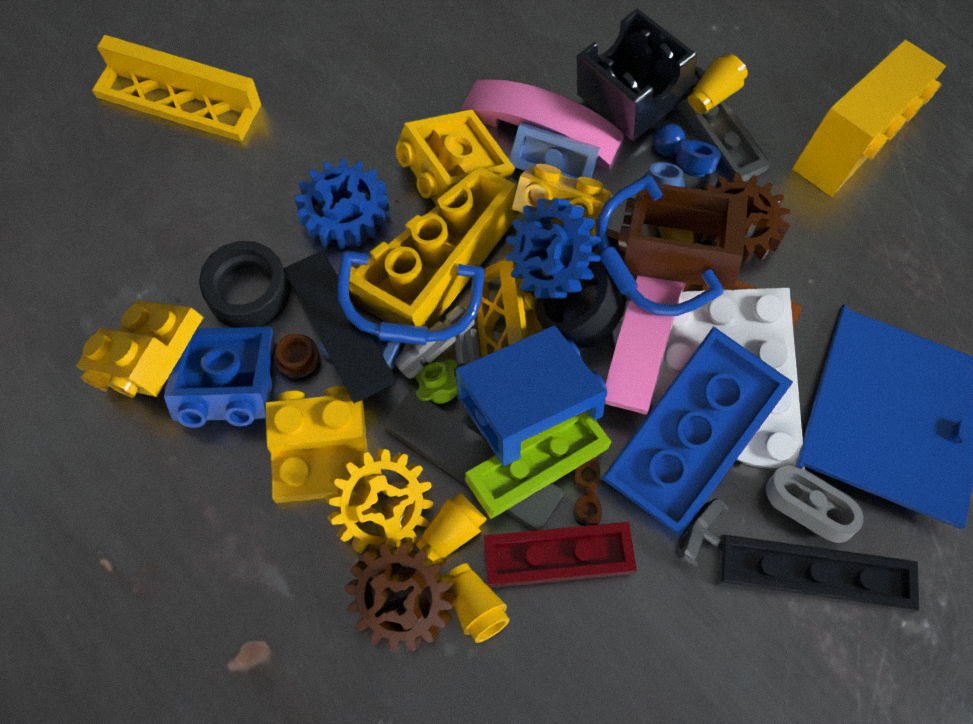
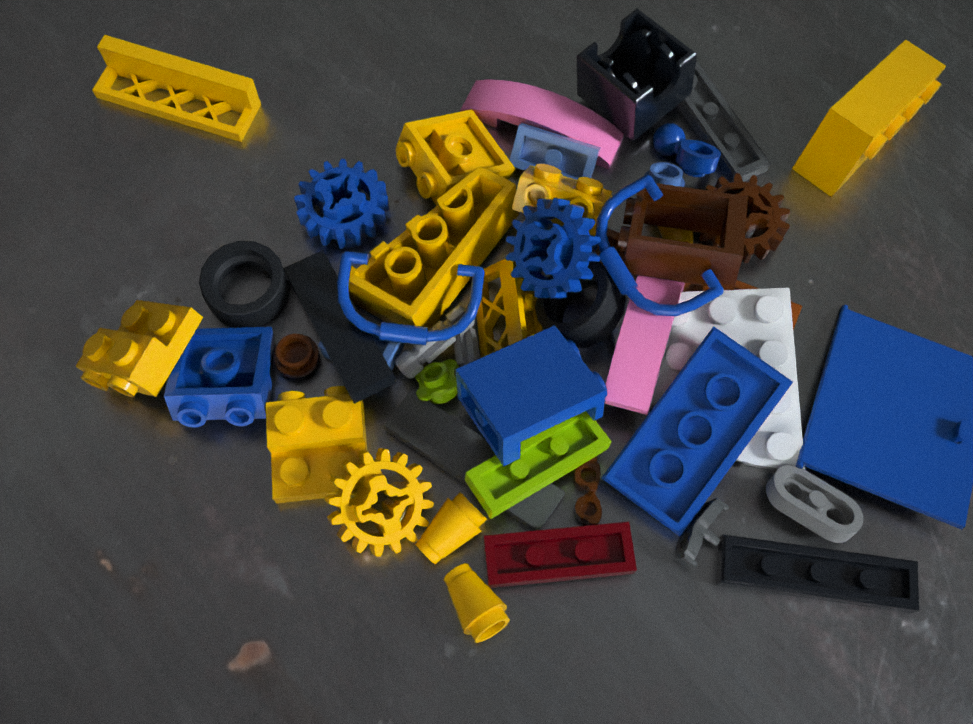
(406, 616): reddish brown gear -> none
(719, 82): yellow cone -> none

